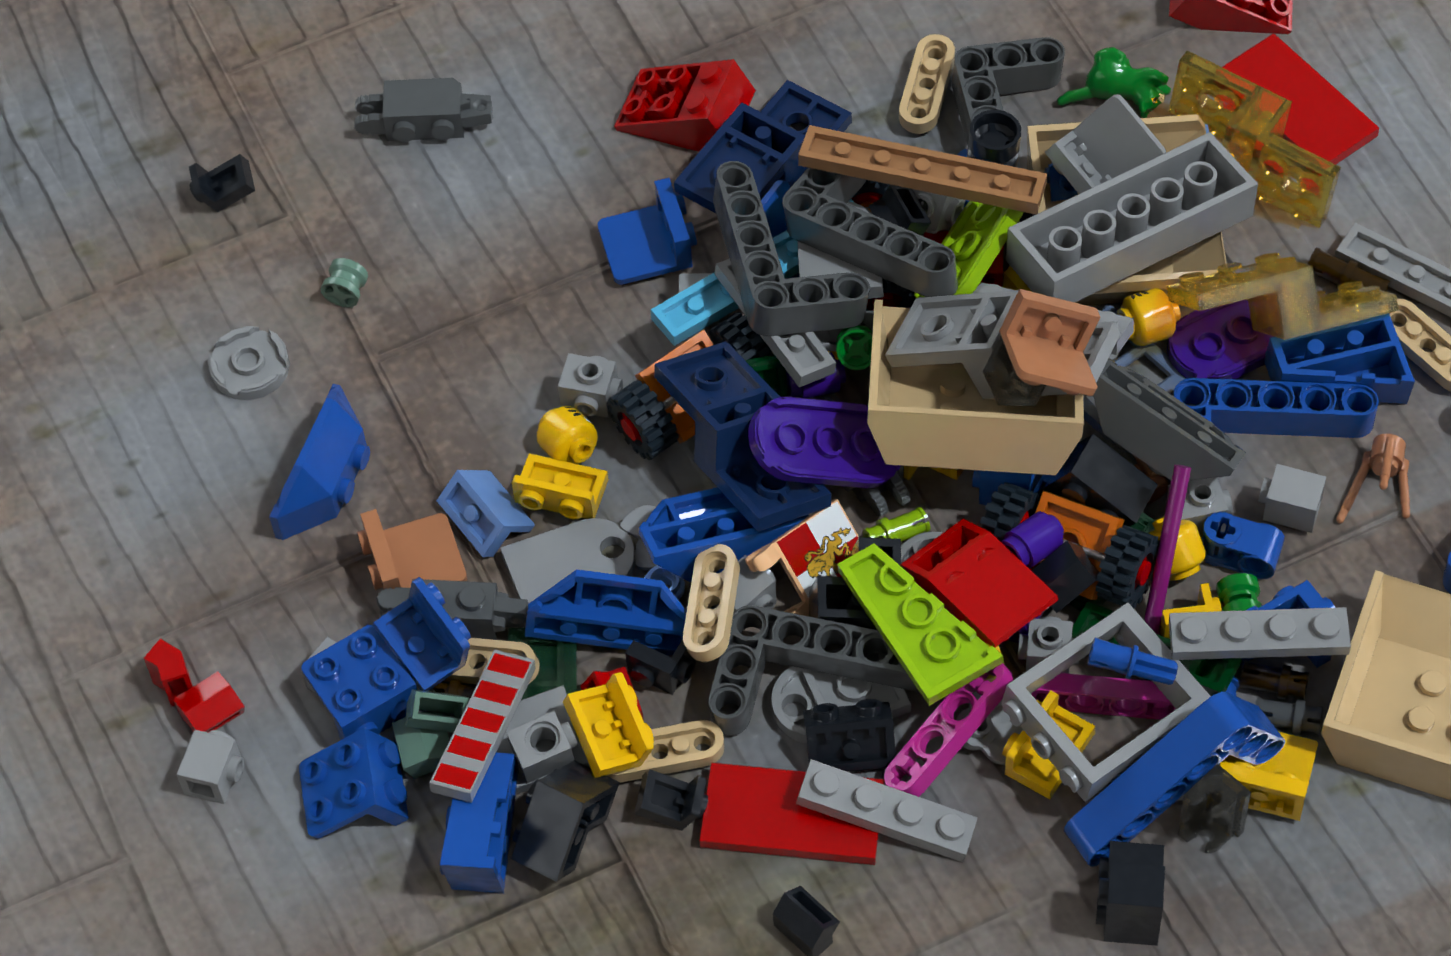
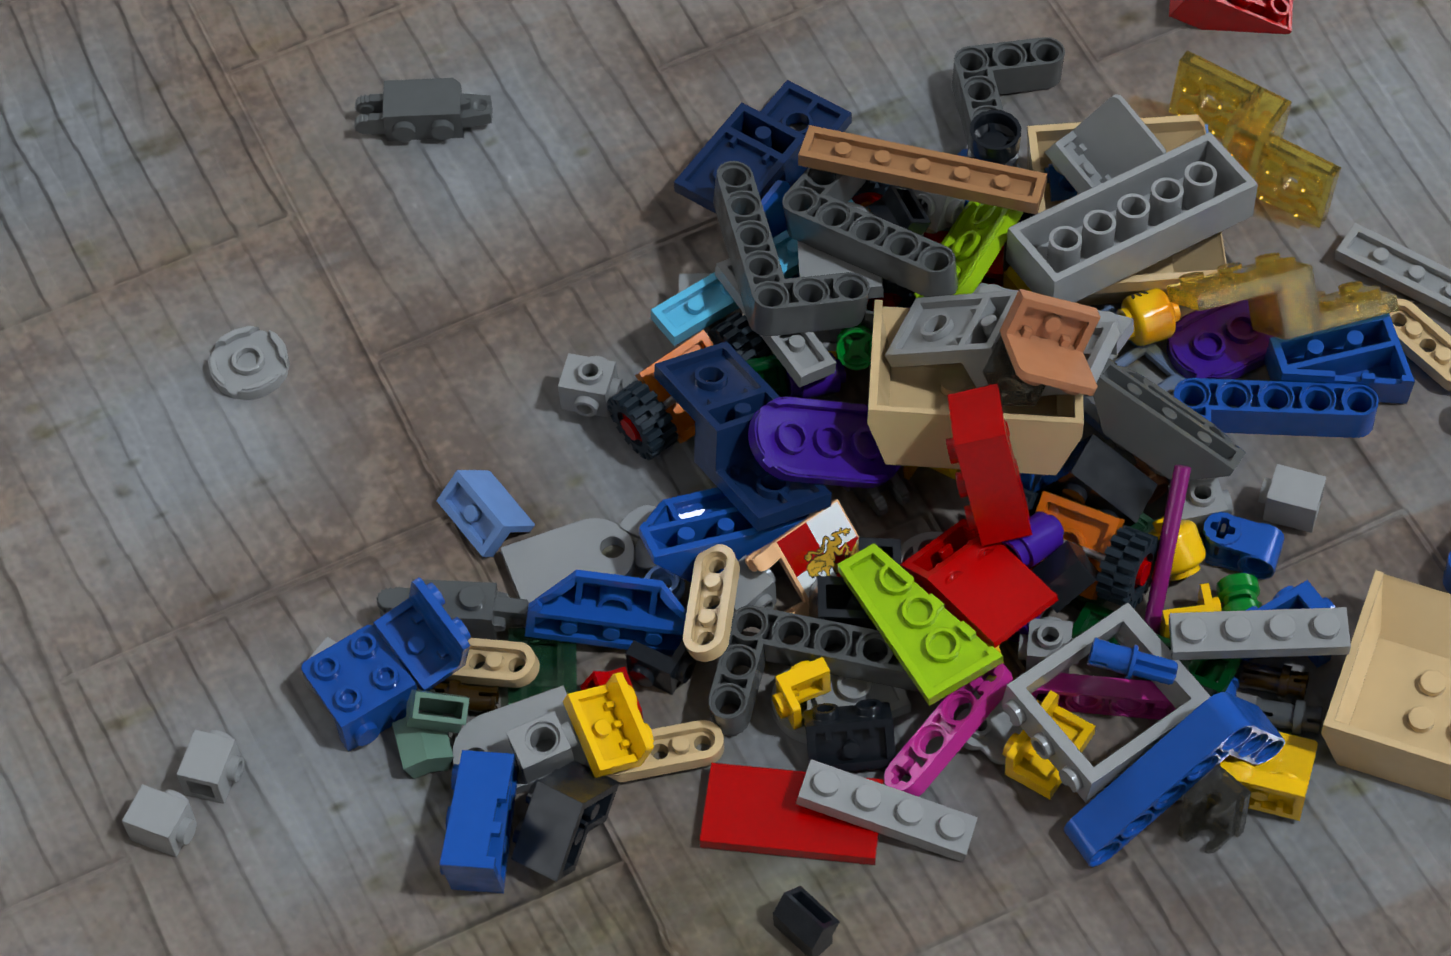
(160, 820): none -> light grey brick
(168, 669): red piece -> none
(209, 704): red piece -> none
(222, 184): black bracket -> none
(324, 469): blue wedge -> none
(344, 282): sand green wheel -> none
(353, 780): blue bracket -> none
(410, 551): nougat bracket -> none
(482, 726): tile -> none
(559, 487): yellow bracket -> none
(565, 434): yellow head -> none
(649, 239): blue bracket -> none
(671, 799): black bracket -> none
(684, 102): red slope -> none
(798, 685): none -> yellow bracket
(899, 527): lime pin -> none
(930, 73): tan plate -> none
(987, 466): none -> red wedge
(1114, 75): green animal -> none
(1131, 893): black brick -> none
(1319, 114): red tile -> none
(1342, 272): dark brown pin -> none
(1386, 461): nougat plant -> none

